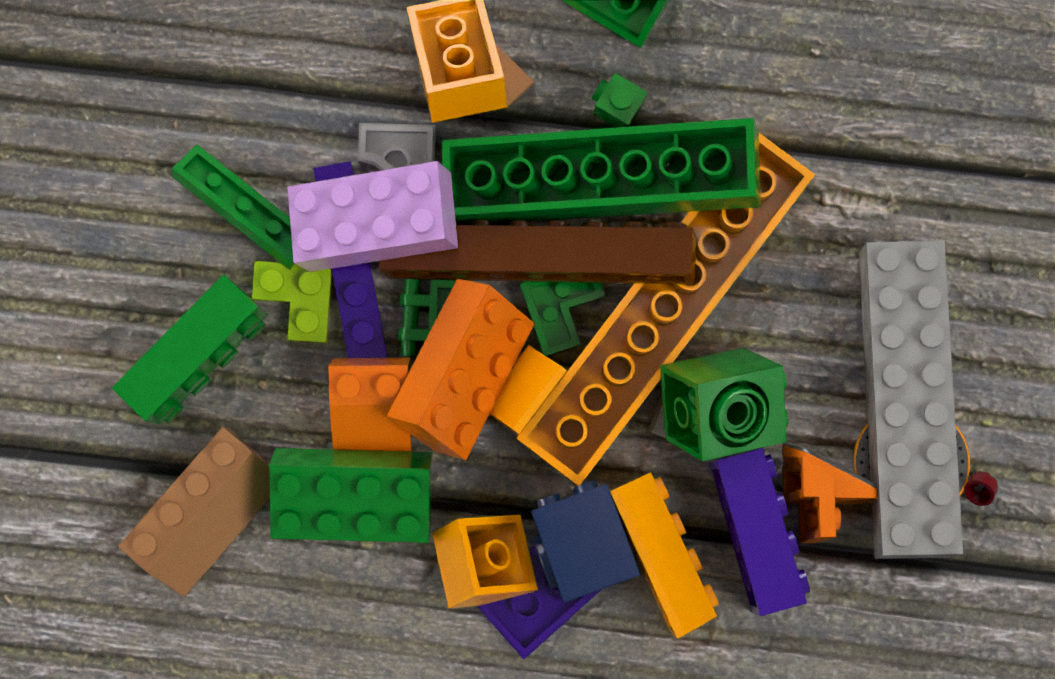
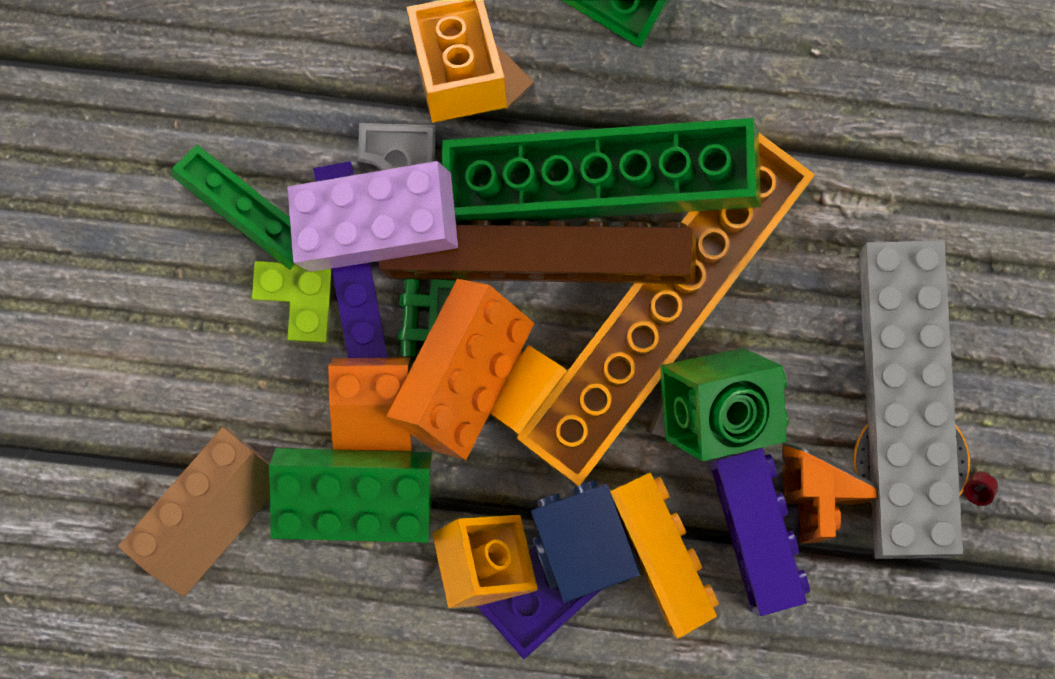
(190, 352): green brick -> none
(549, 310): green plate -> none
(618, 101): green brick -> none

